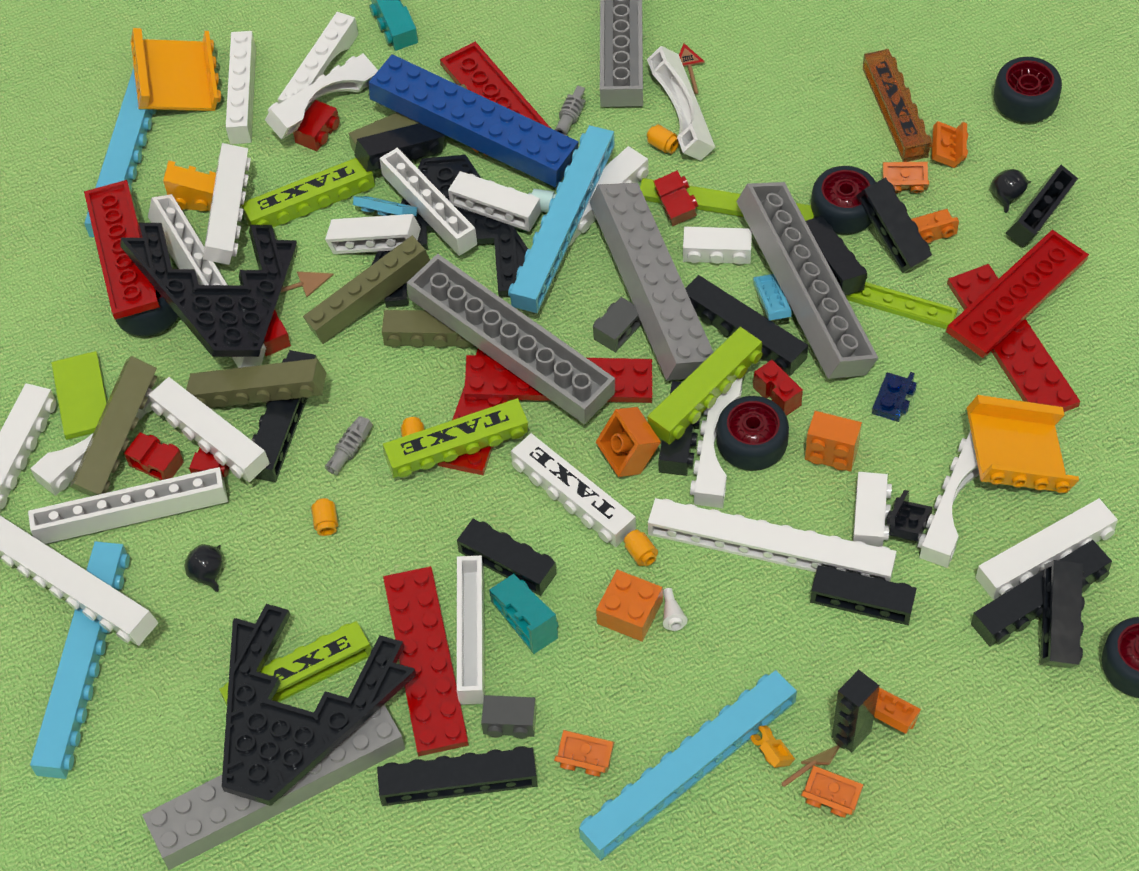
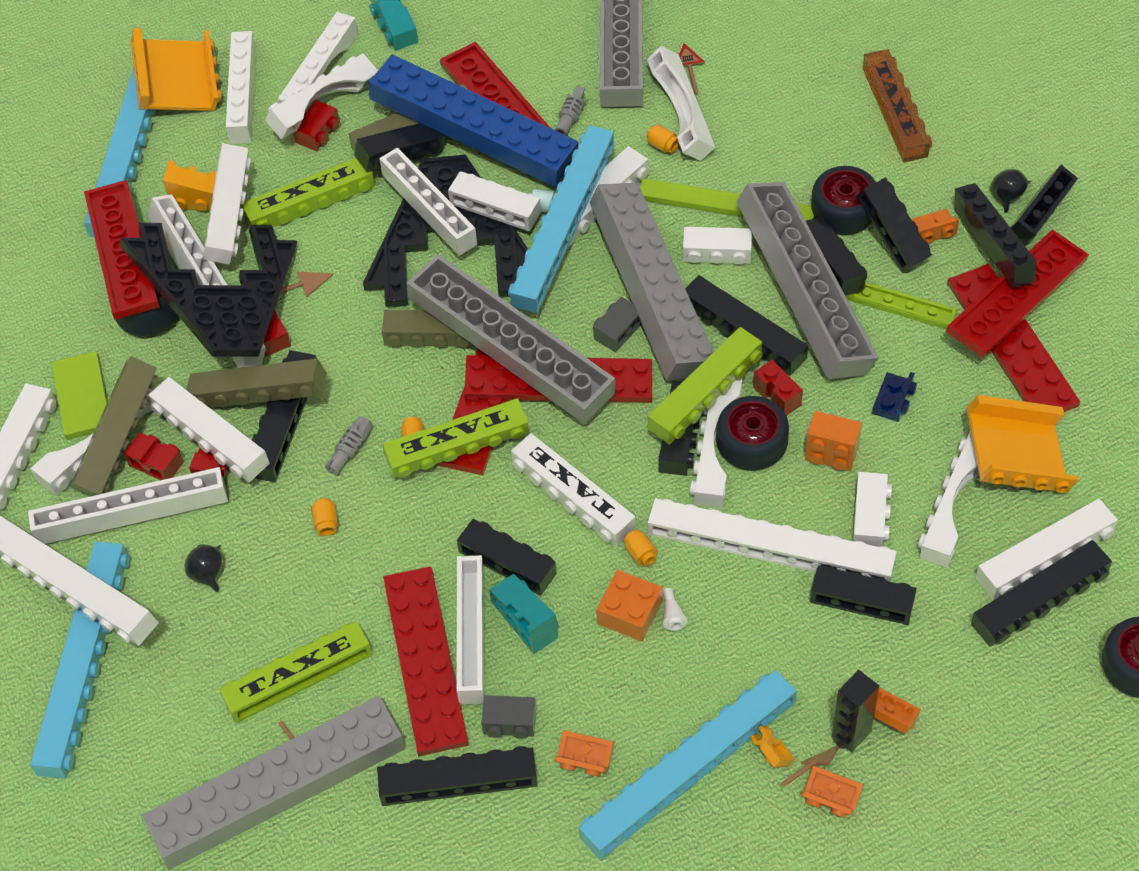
(275, 743): black wing -> none
(367, 289): olive brick -> none
(370, 233): white brick -> none
(383, 207): medium azure plate -> none
(628, 441): orange brick -> none
(675, 198): red brick -> none
(772, 297): medium azure plate -> none
(907, 175): orange bracket -> none
(908, 518): black bracket -> none
(949, 143): orange bracket -> none
(995, 235): none -> black brick
(1027, 89): black wheel -> none
(1062, 614): black brick -> none

